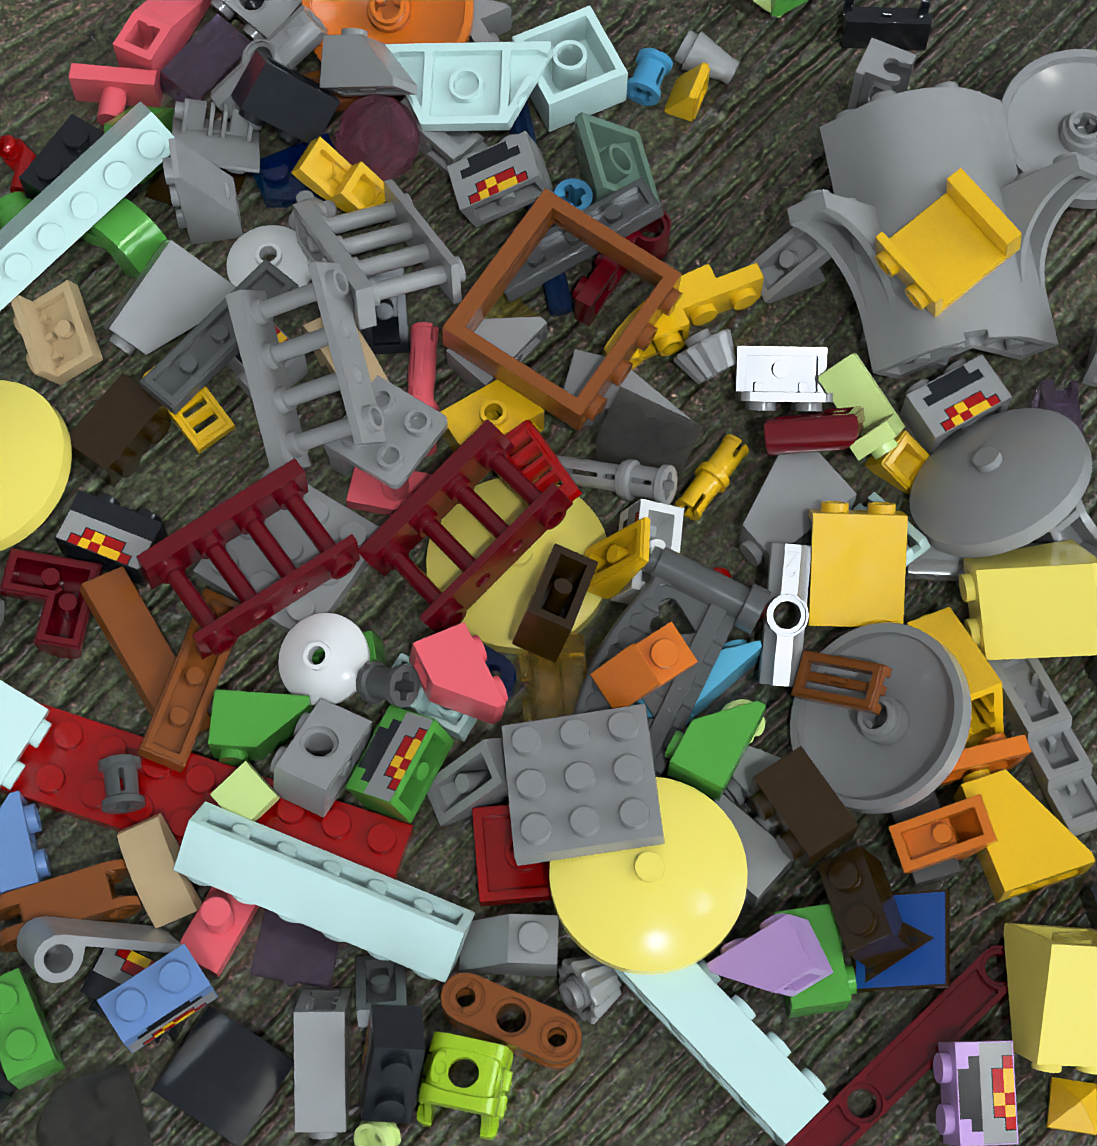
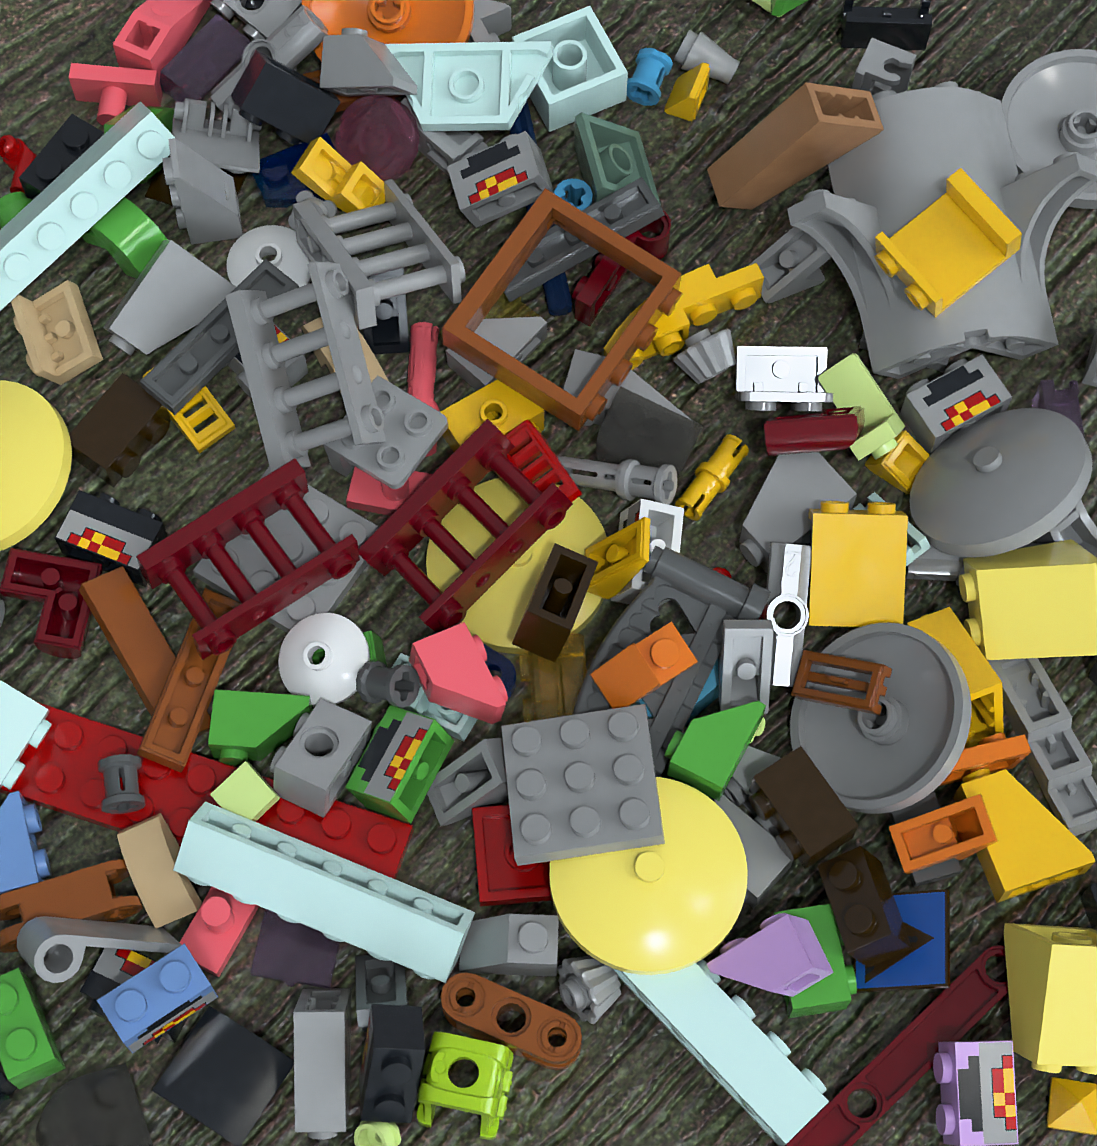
(745, 663): none -> light grey slope
(794, 142): none -> medium nougat slope

